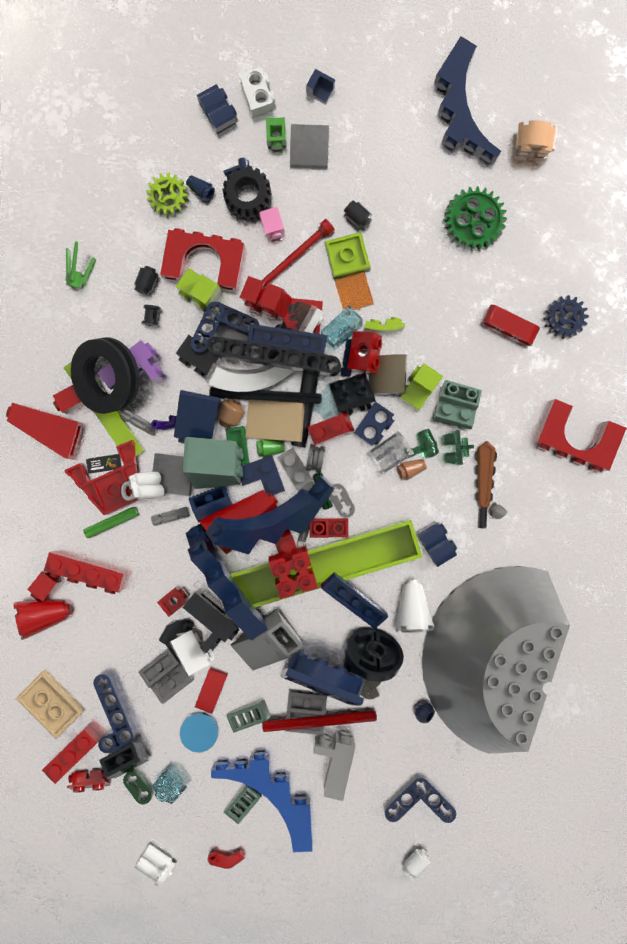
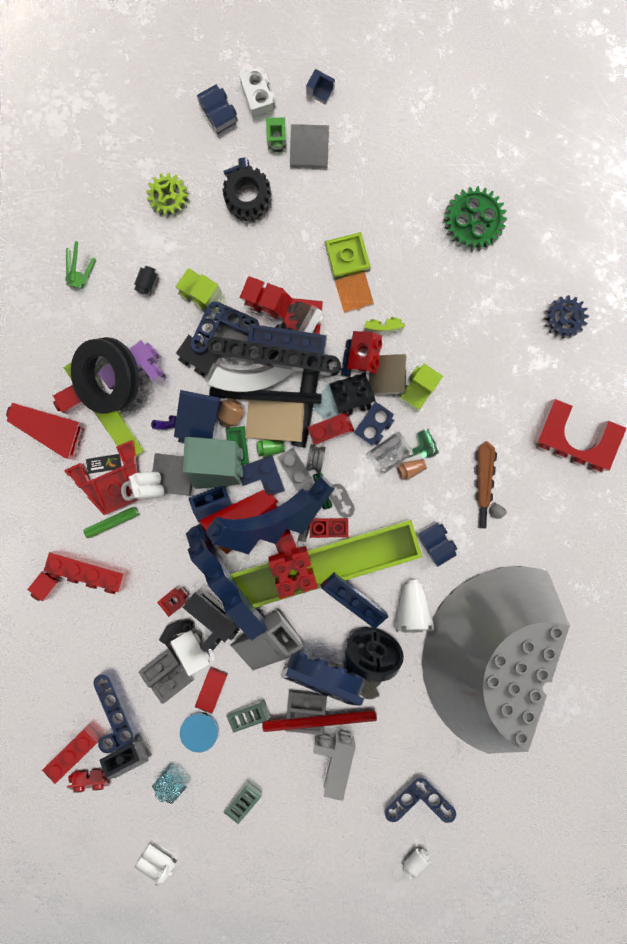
(38, 616): red cone -> none
(49, 704): tan tile -> none
(134, 789): dark green beam -> none
(138, 422): light grey axle -> none
(151, 315): black bush -> none
(169, 516): light grey axle -> none
(181, 244): red arch -> none
(201, 188): dark blue cone -> none
(227, 862): red arm -> none
(272, 223): bright pink brick -> none
(277, 790): blue arch -> none
(324, 229): red piece -> none
(342, 327): clear light blue brick -> none
(358, 214): black brick -> none
(424, 712): dark blue piece -> none
(455, 107): dark blue arch -> none
(456, 456): clear green hips -> none
(457, 404): sand green brick -> none
(510, 325): red beam -> none
(536, 138): light nougat brick -> none

